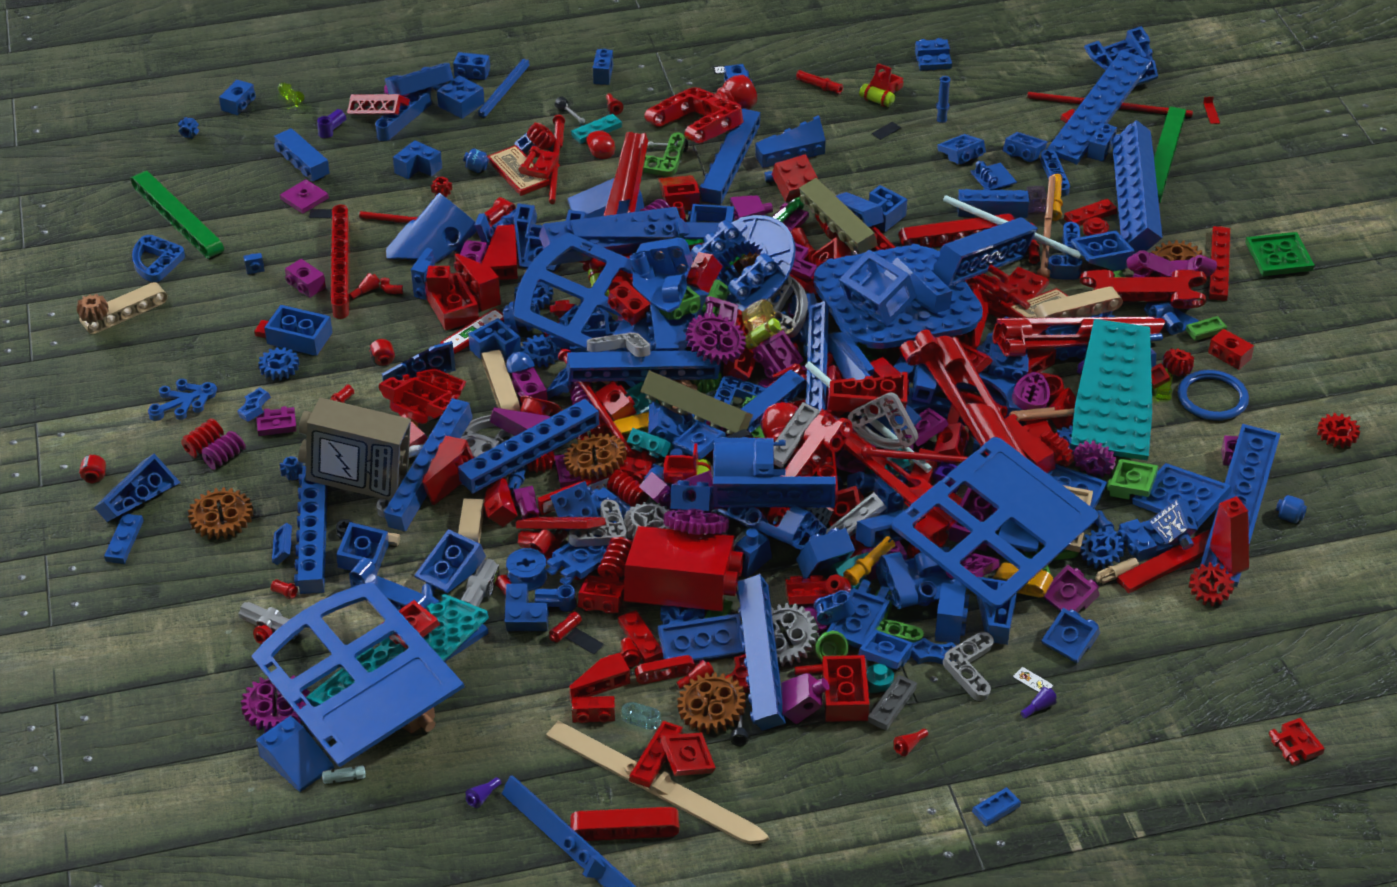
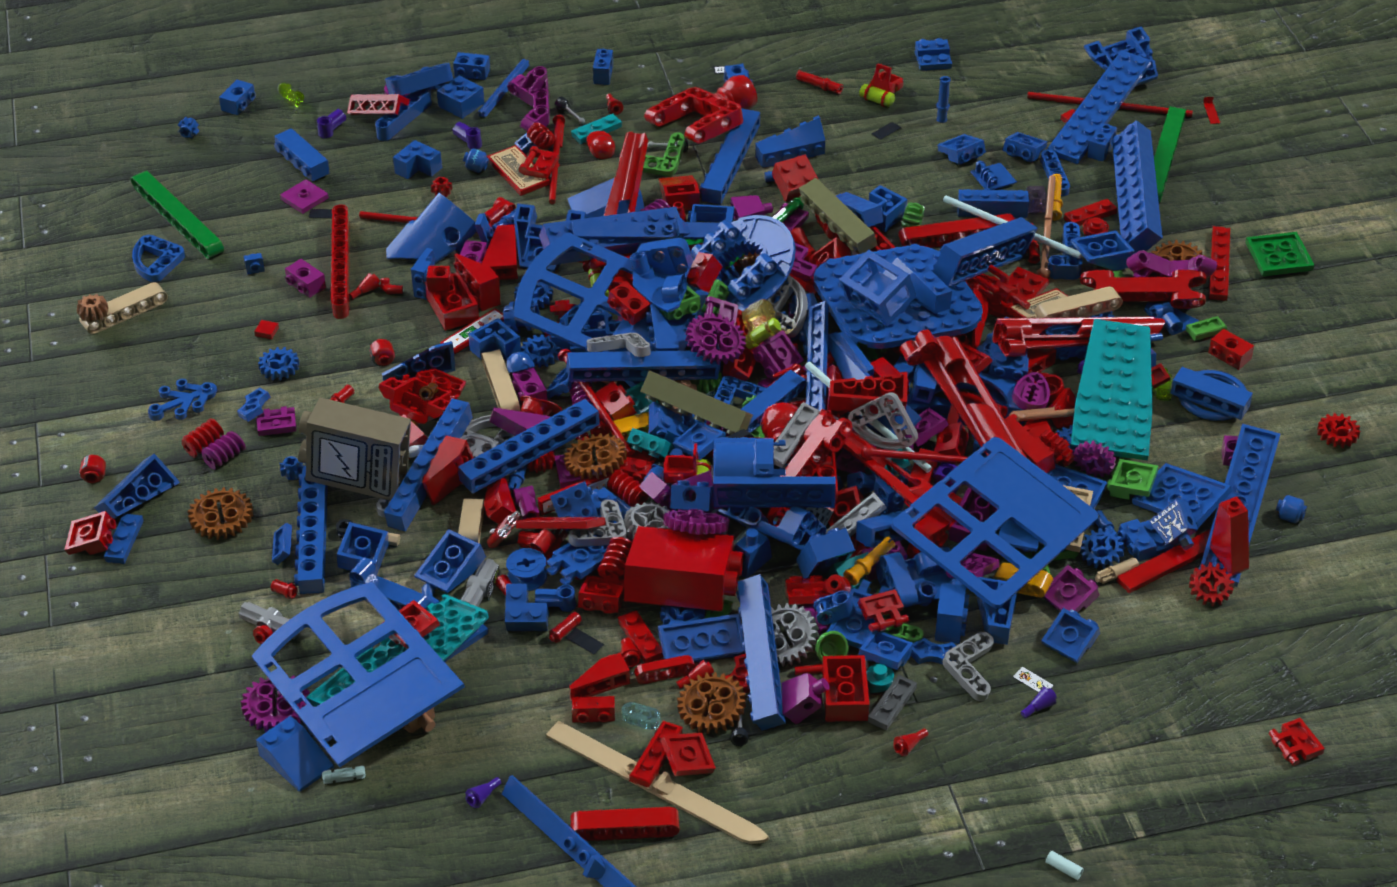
(90, 534): none -> red plate
(298, 330): blue brick -> none
(427, 392): none -> reddish brown pin
(470, 135): none -> dark purple piece
(502, 530): none -> red piece
(535, 92): none -> magenta connector
(883, 604): none -> red plate
(913, 215): none -> bright green gear
(996, 807): blue plate -> none
(1064, 865): none -> light aqua hinge
(1178, 362): red gear -> none
(1211, 393): none -> blue brick

